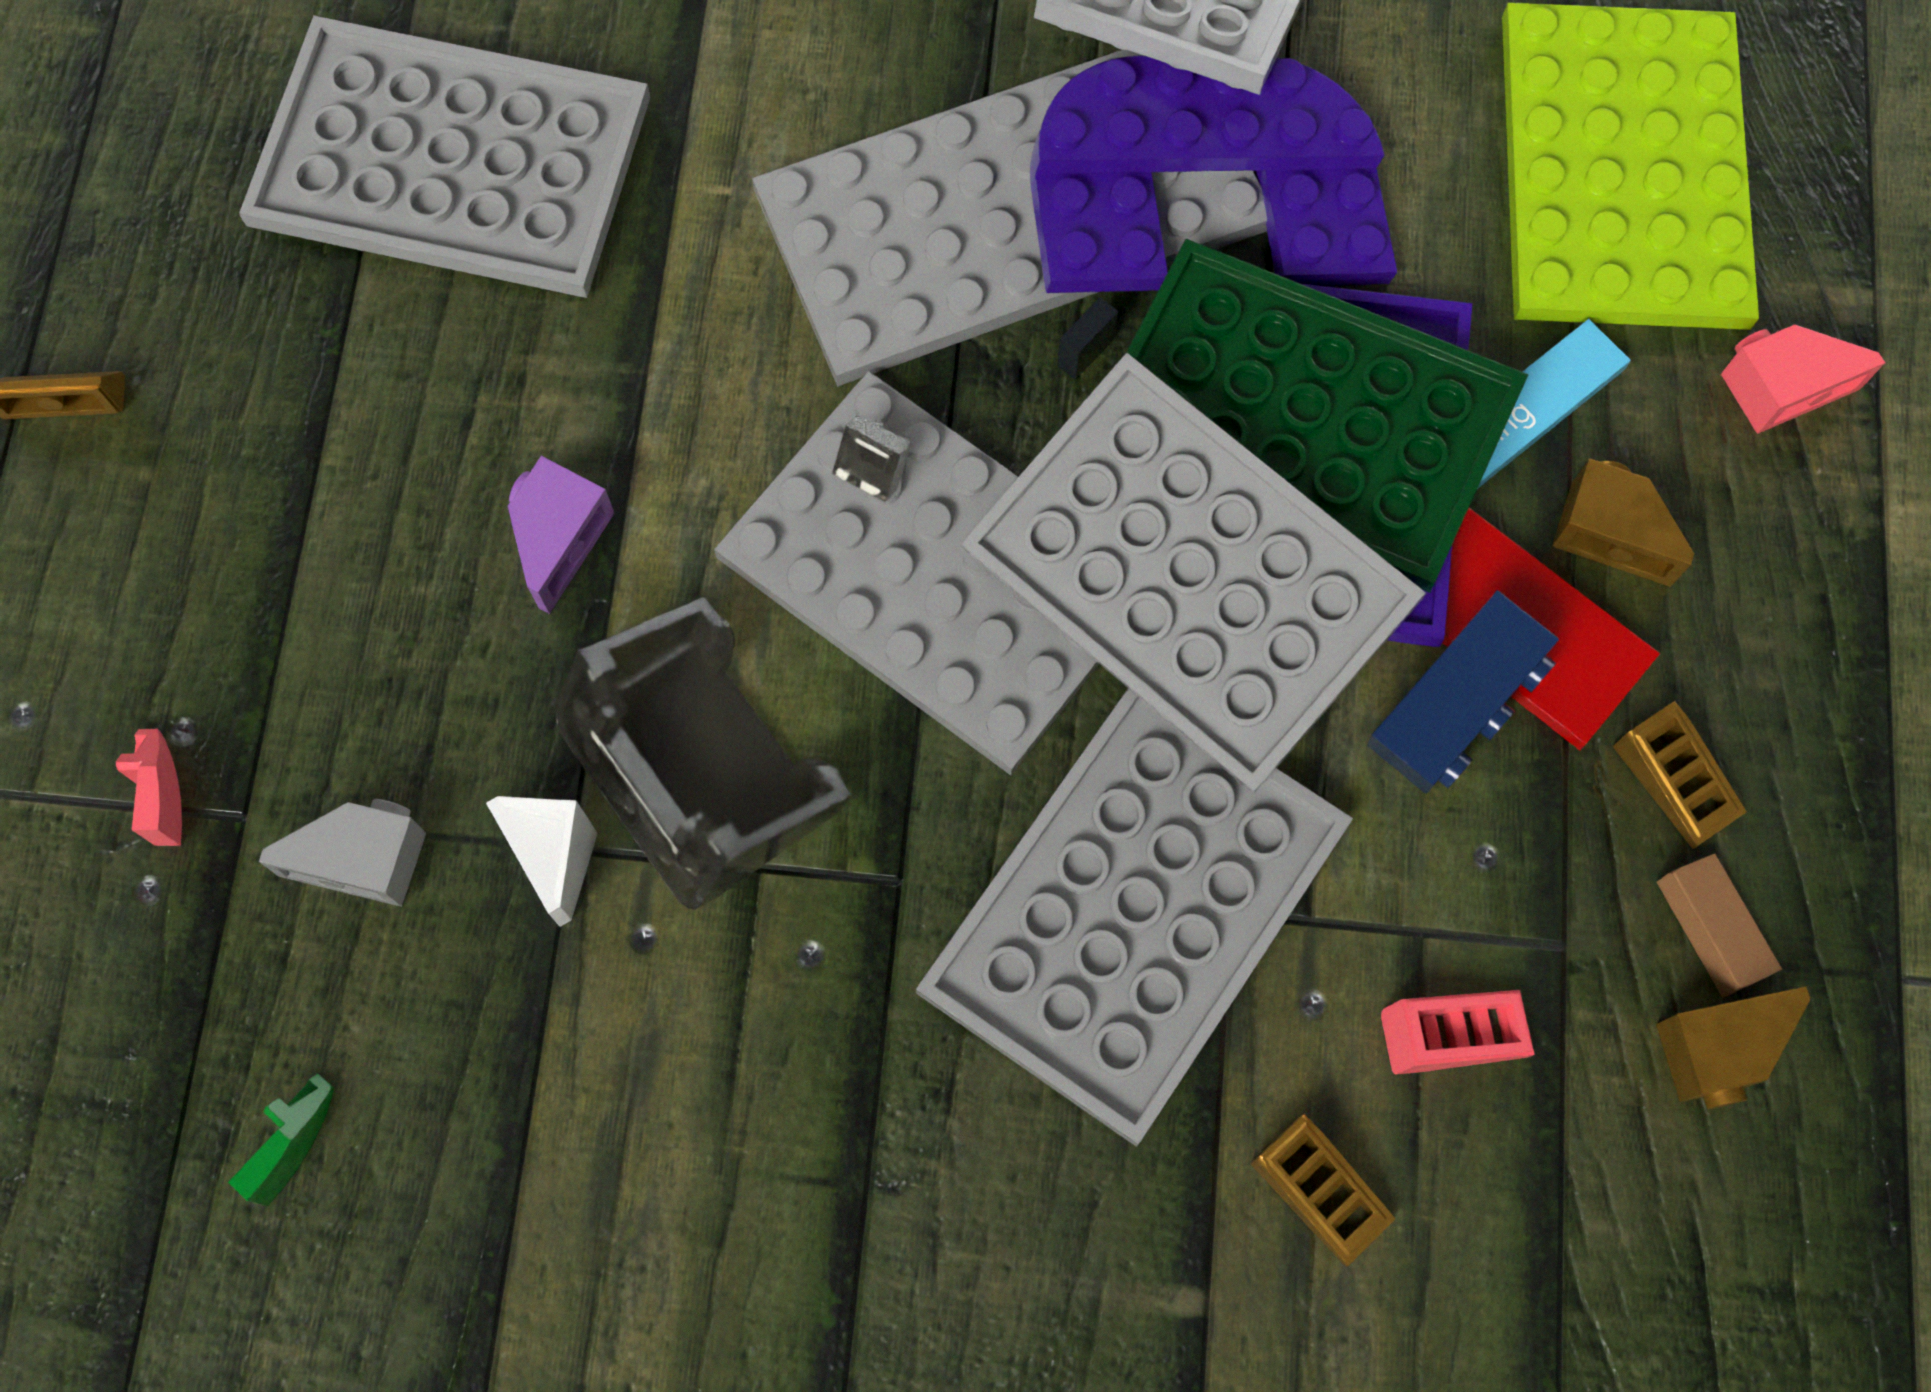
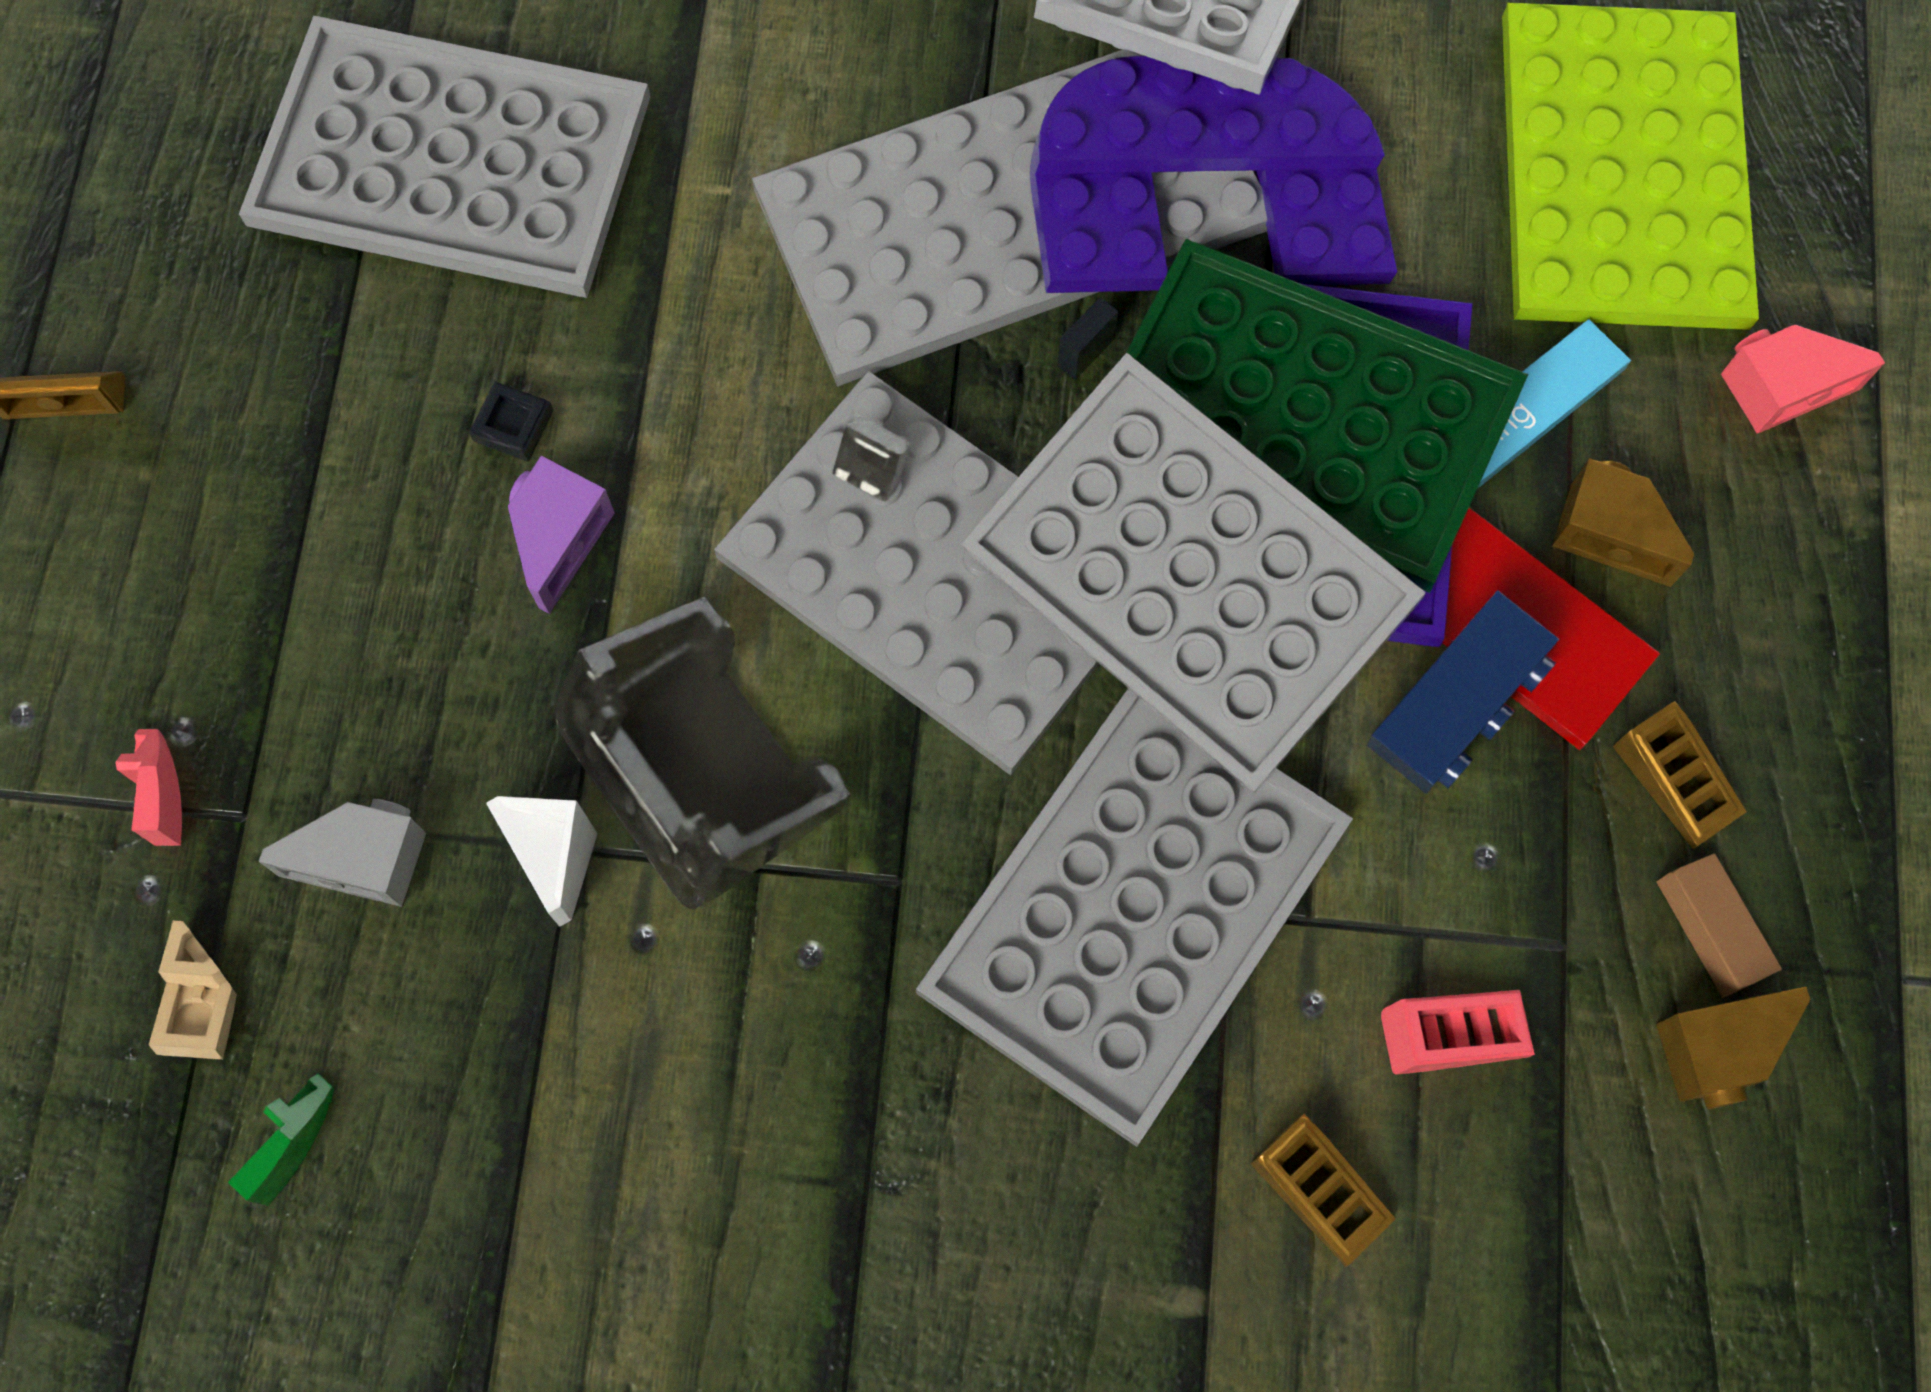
(195, 1002): none -> tan slope
(511, 421): none -> black tile

